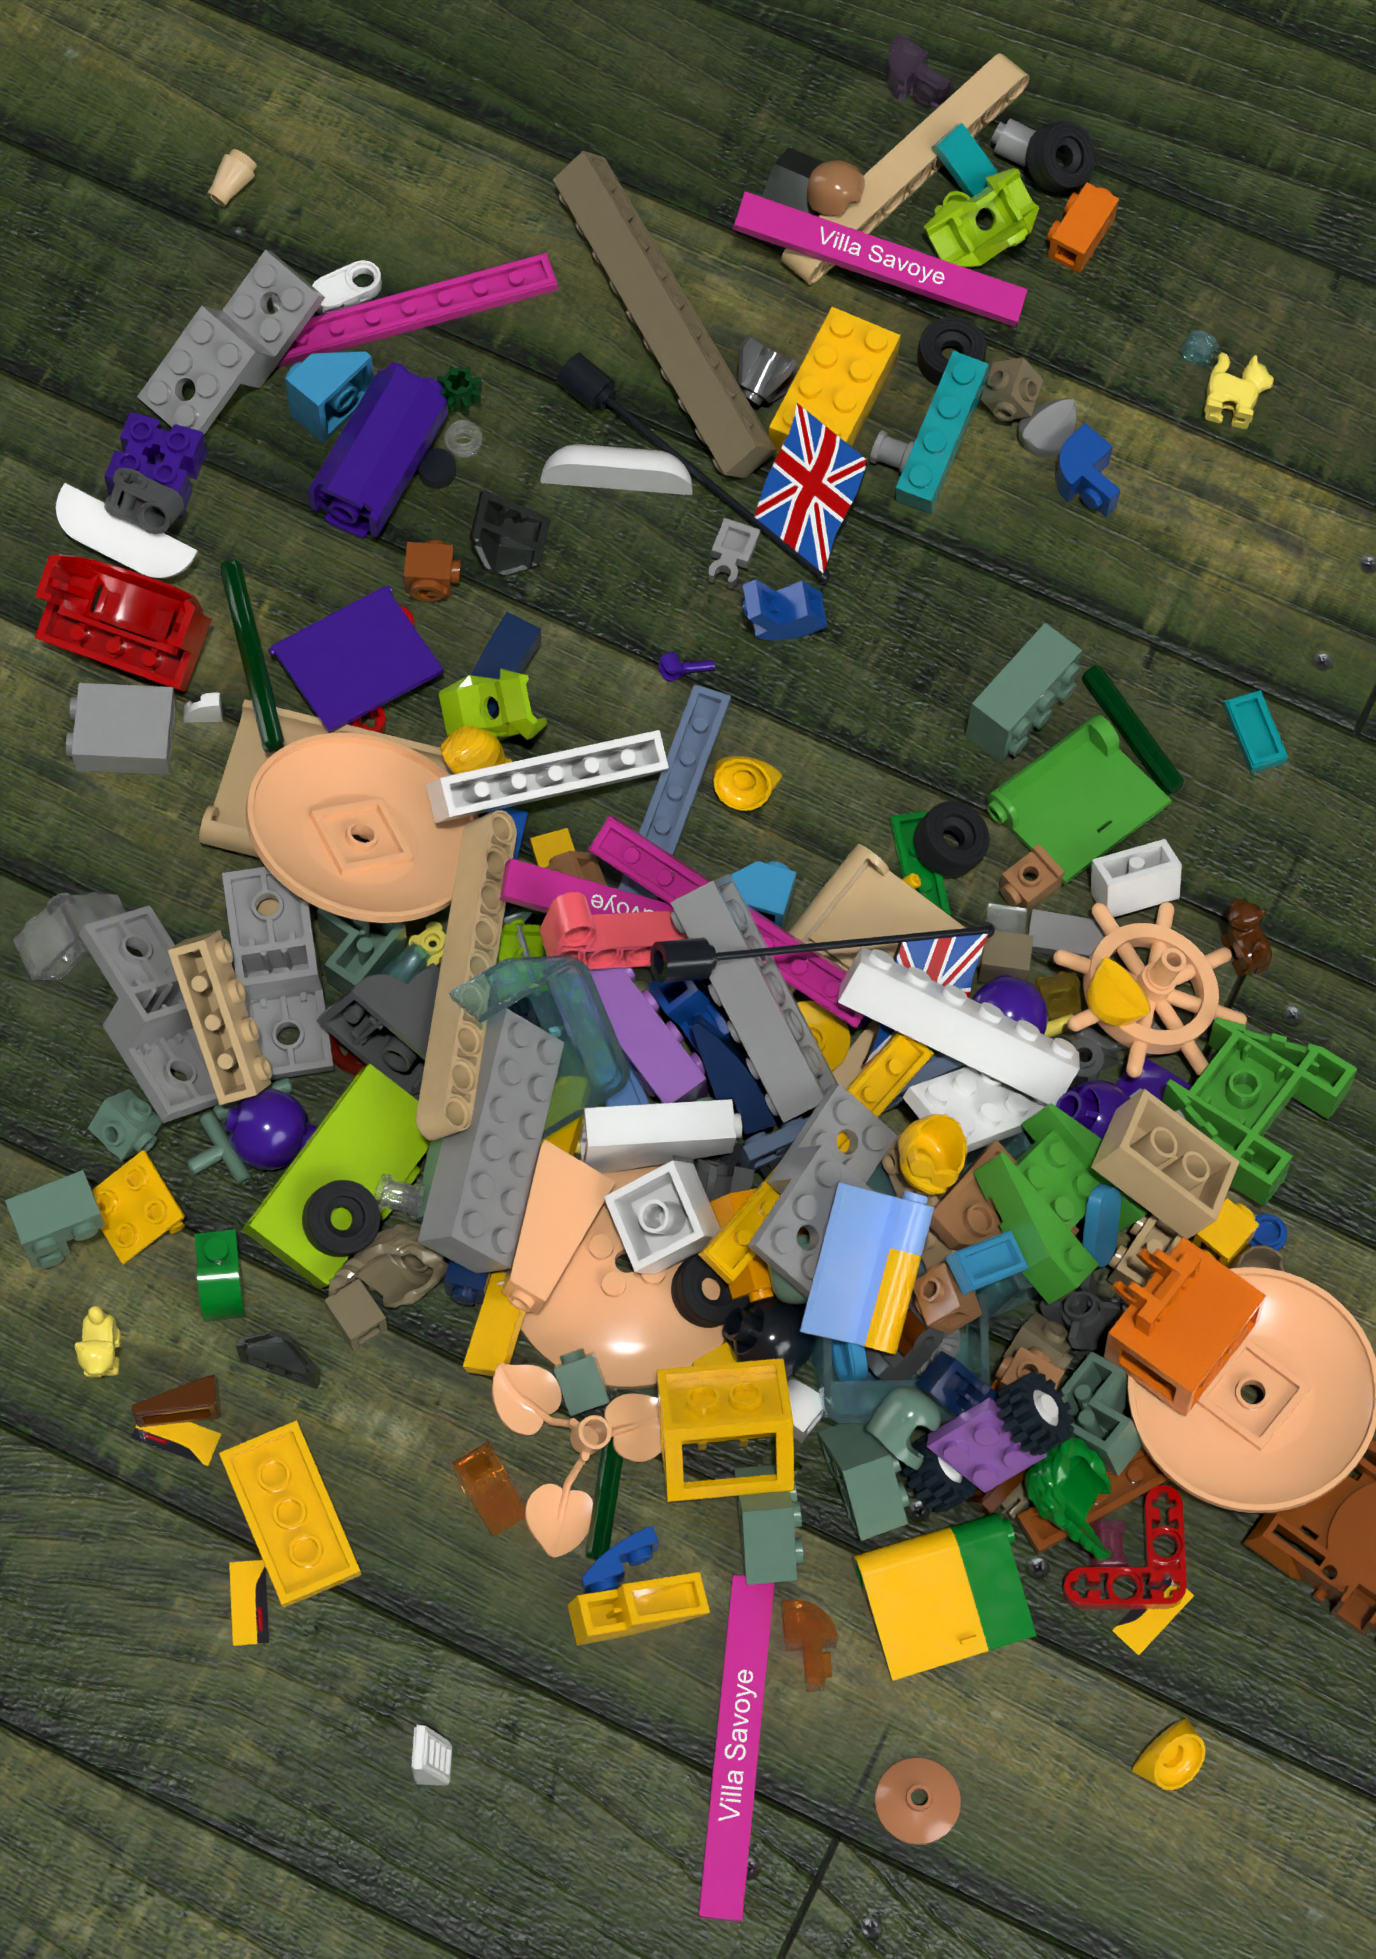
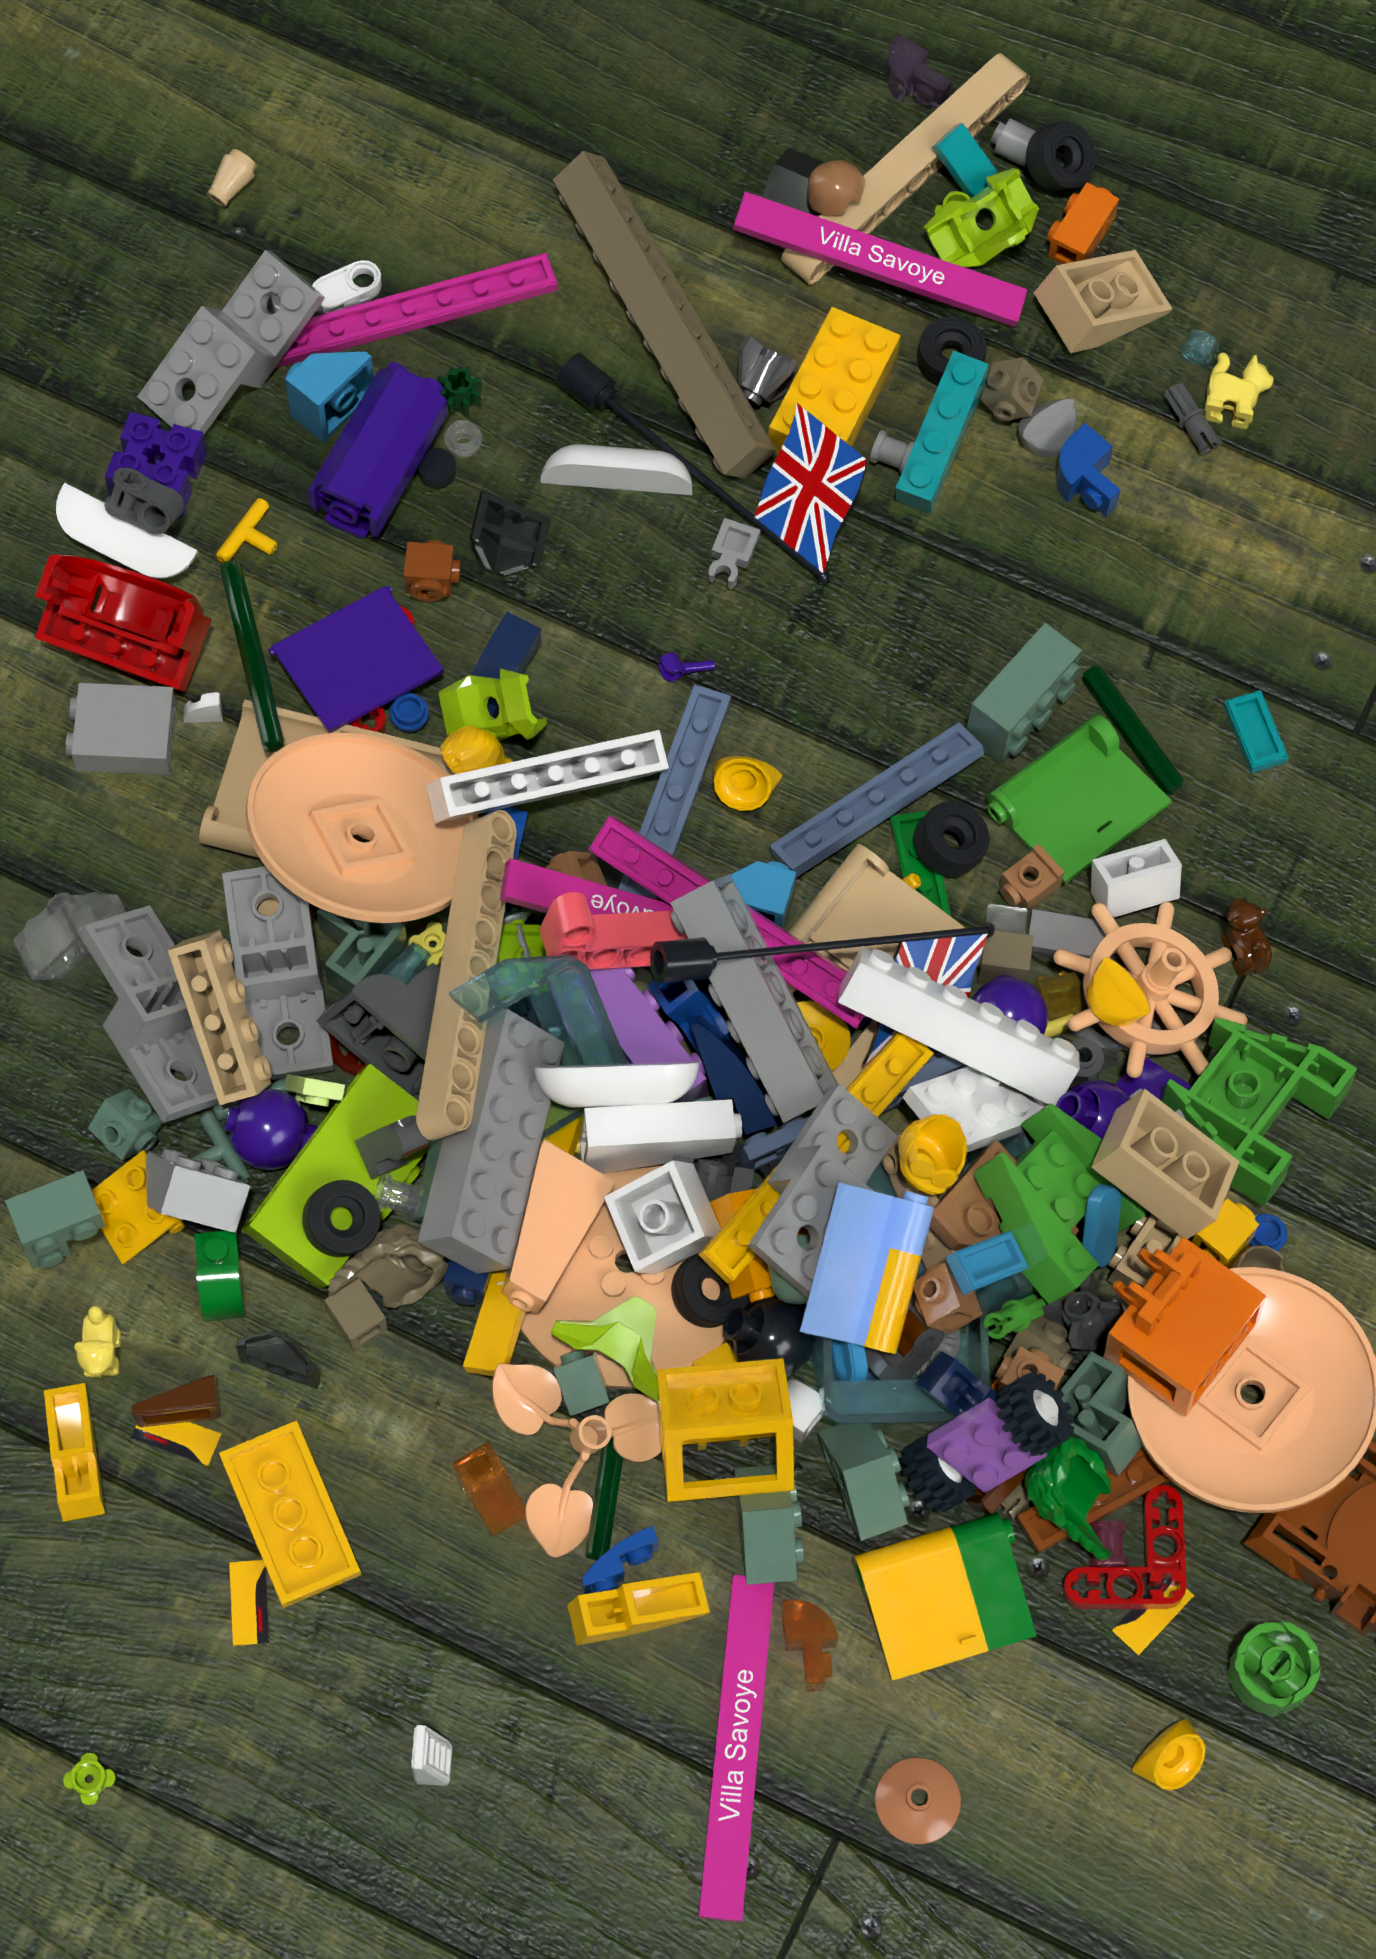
(73, 1452): none -> yellow slope
(89, 1766): none -> lime plate
(195, 1189): none -> slope
(245, 532): none -> yellow piece
(314, 1090): none -> yellowish green plate
(390, 1145): none -> dark grey leg
(409, 712): none -> blue plate
(549, 845): yellow tile -> none
(617, 1083): none -> white brick
(621, 1334): none -> lime piece
(785, 612): blue brick -> none
(877, 799): none -> sand blue plate
(898, 1417): sand green helmet -> none
(1014, 1316): none -> bright green axle
(1101, 299): none -> tan slope
(1192, 417): none -> dark grey axle
(1274, 1668): none -> bright green brick

